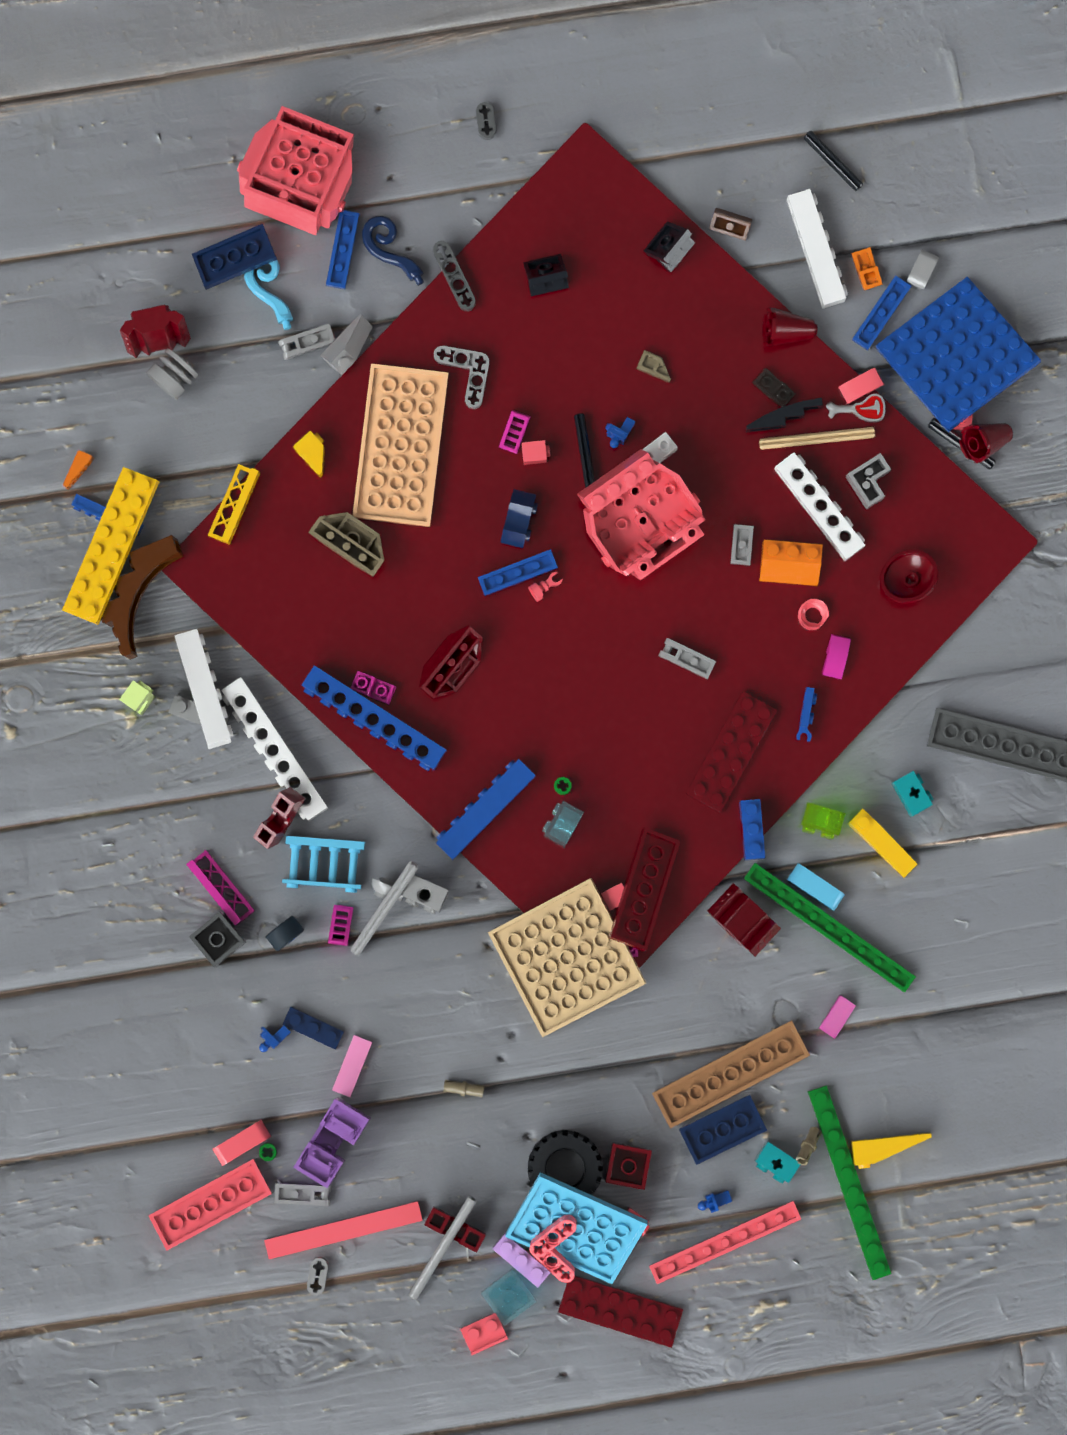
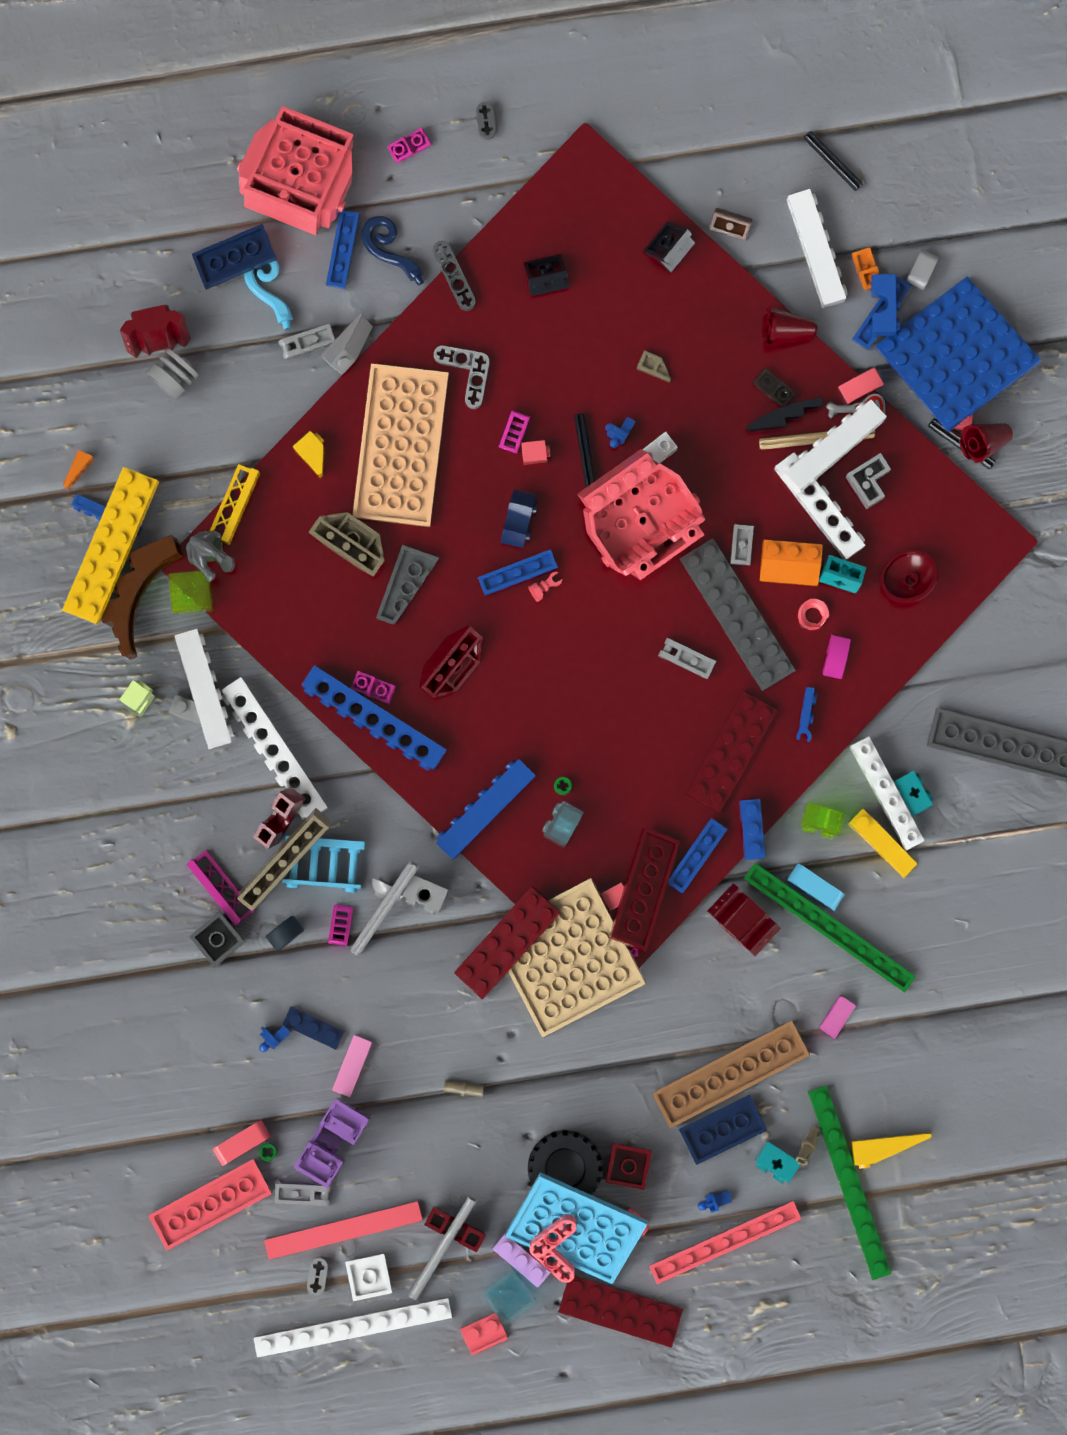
(190, 593): none -> clear neon green brick
(207, 547): none -> dark grey piece
(283, 859): none -> dark tan brick
(352, 1327): none -> white plate
(368, 1277): none -> white plate
(406, 579): none -> dark grey wing
(409, 145): none -> dark pink slope
(507, 942): none -> dark red plate
(696, 855): none -> blue plate
(737, 614): none -> dark grey plate
(834, 446): none -> white brick
(842, 574): none -> teal brick
(885, 287): none -> blue arch
(886, 793): none -> white brick

